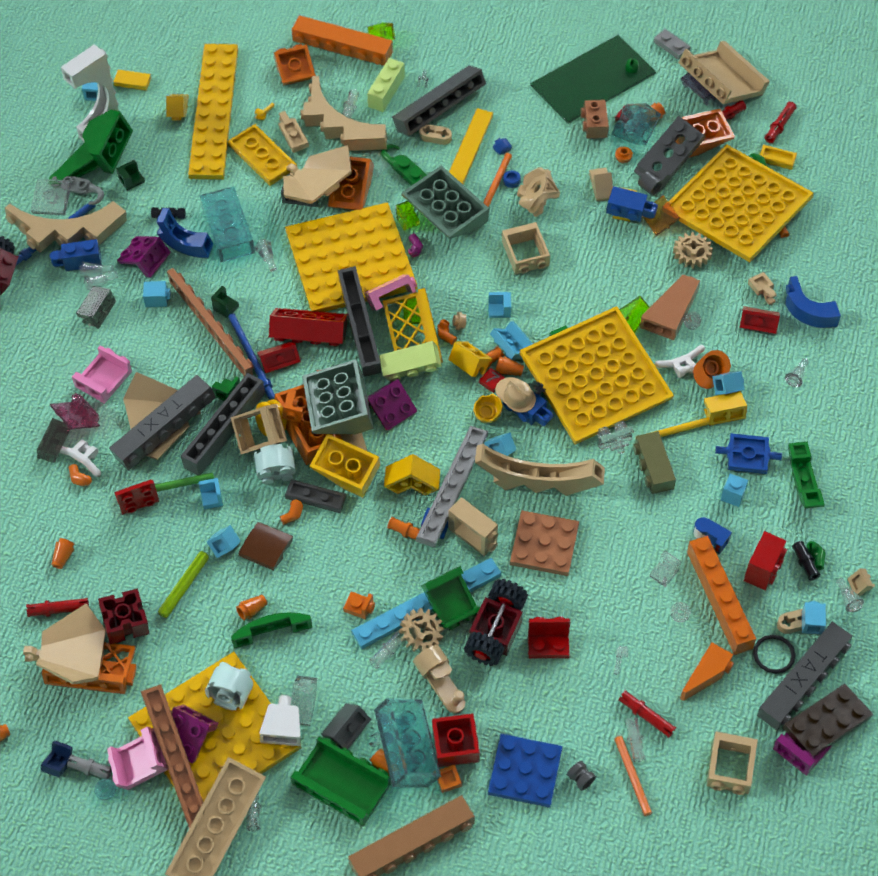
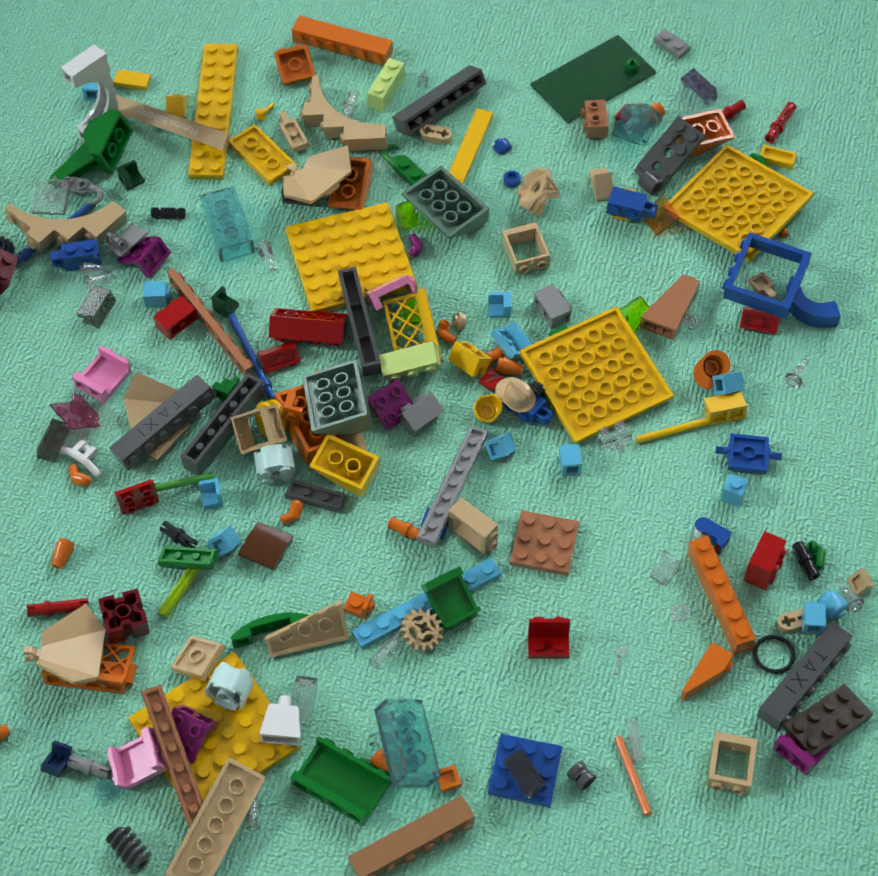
(125, 241): none -> light grey hinge
(128, 849): none -> dark grey piece
(173, 123): none -> tan tile
(175, 317): none -> red brick
(178, 535): none -> black pin
(180, 239): blue arch -> none
(188, 557): none -> green tile
(197, 658): none -> tan plate
(250, 607): orange cone -> none
(312, 631): none -> tan wing
(346, 725): dark grey panel -> none
(383, 30): clear neon green panel -> none
(412, 473): yellow brick -> none
(420, 412): none -> light grey hinge
(436, 669): tan piece -> none
(455, 740): red brick -> none
(496, 623): brick -> none
(497, 179): orange bar -> none
(524, 774): none -> clear smoke hinge
(552, 306): none -> light grey hinge
(566, 478): tan arch -> none
(570, 459): none -> medium azure brick
(623, 154): orange plate -> none
(639, 707): red pin -> none
(654, 462): olive brick -> none
(685, 359): white piece -> none
(692, 250): tan gear -> none
(725, 73): tan panel -> none
(758, 301): none -> blue window
(804, 476): green slope -> none
(834, 604): none -> medium azure head

